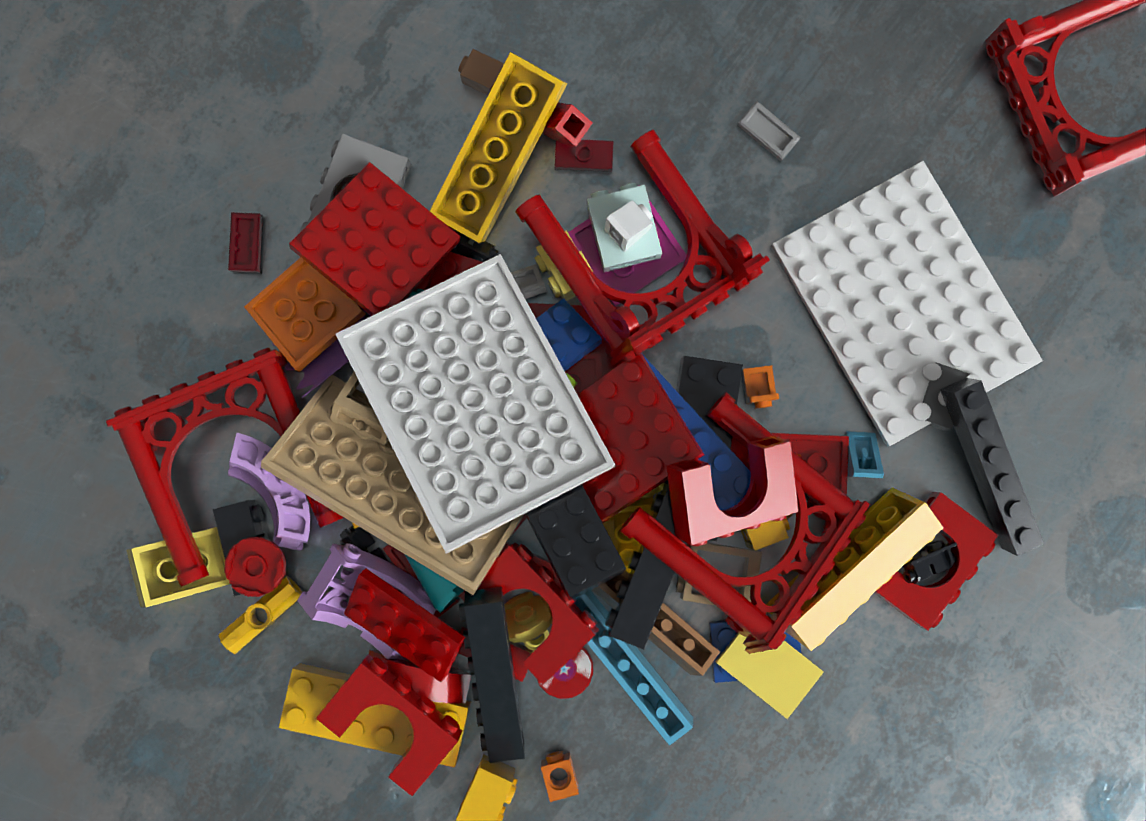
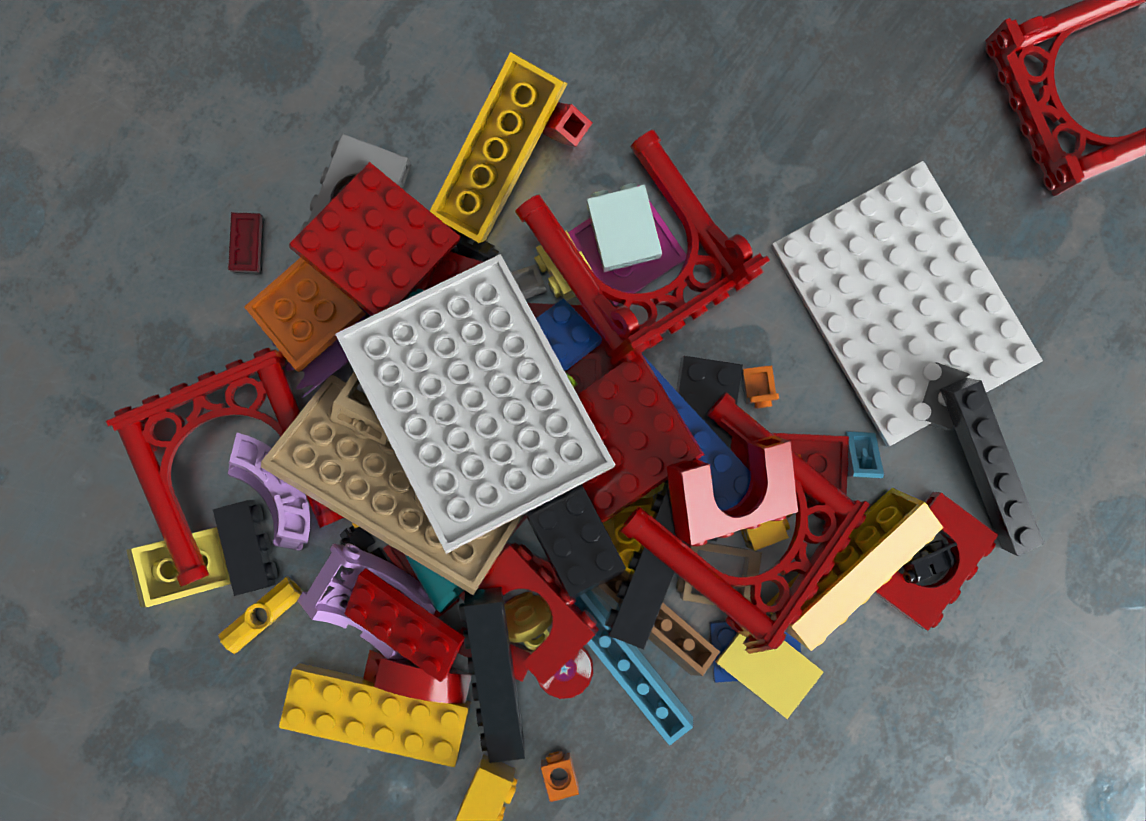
(255, 566): red tile -> none
(376, 685): red arch -> none
(479, 71): medium nougat brick -> none
(586, 156): dark red plate -> none
(628, 224): white slope -> none
(768, 131): light grey tile -> none

